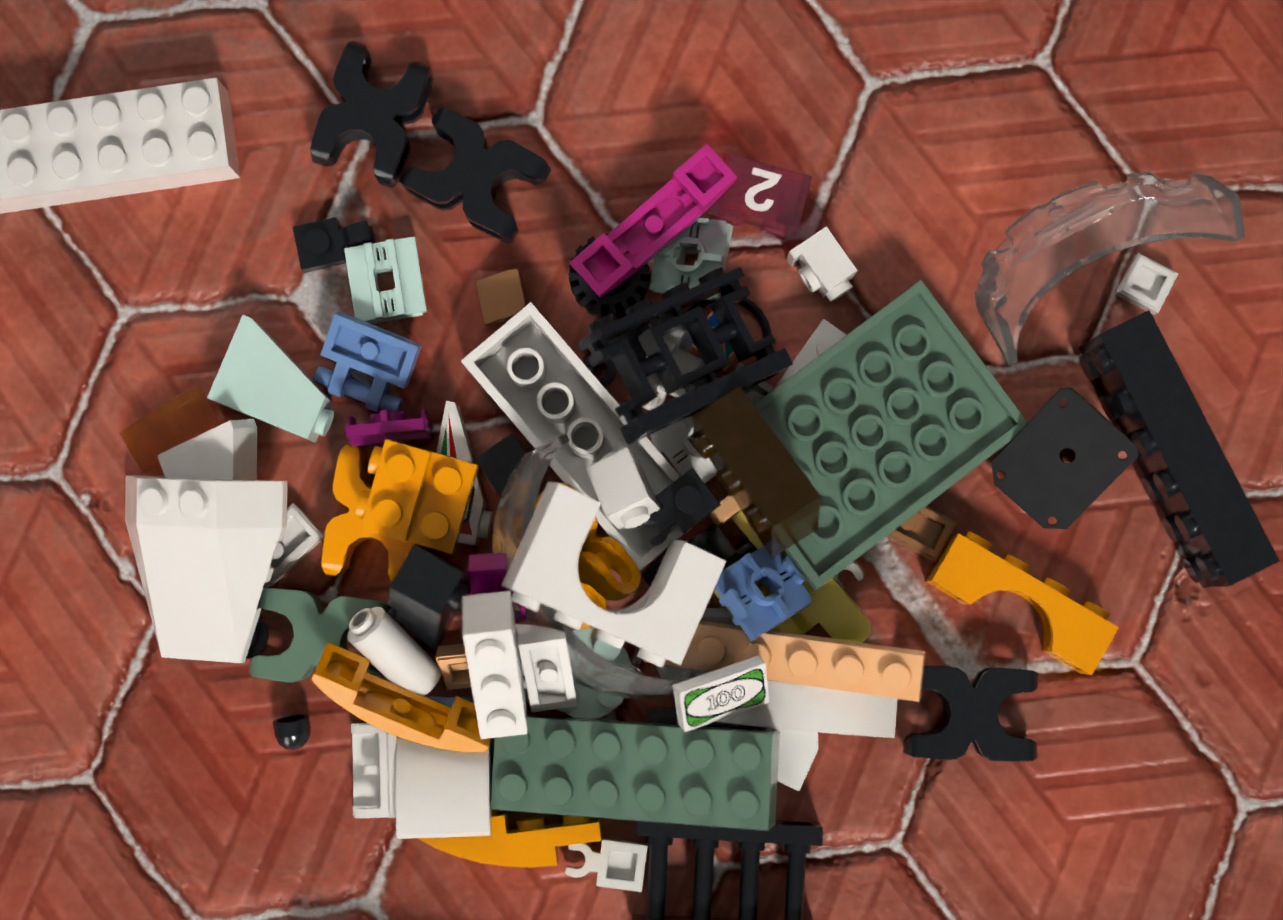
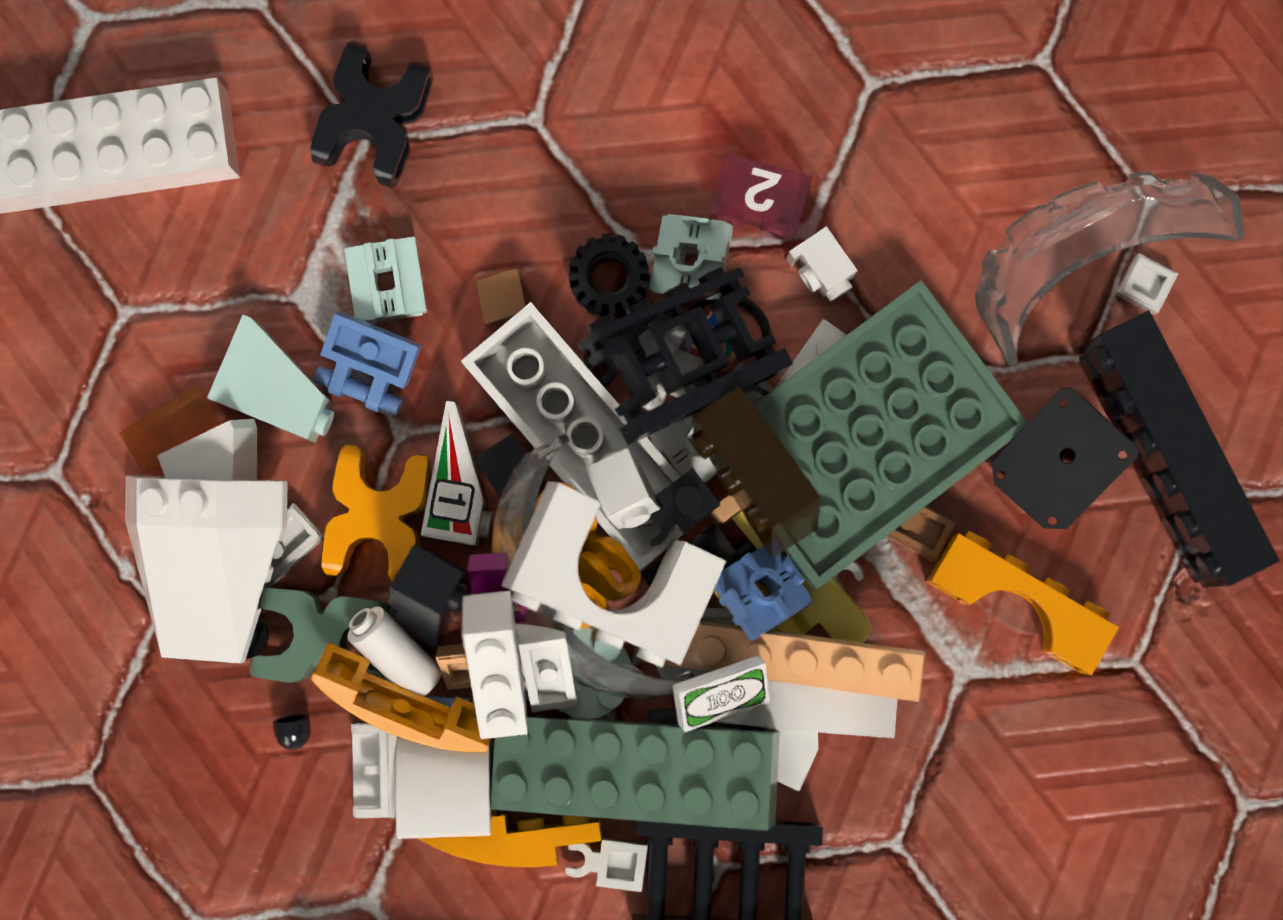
(323, 242): black plate -> none
(389, 426): magenta piece -> none
(416, 495): light orange plate -> none
(475, 175): black piece -> none
(655, 223): dark pink slope -> none
(973, 715): black piece -> none

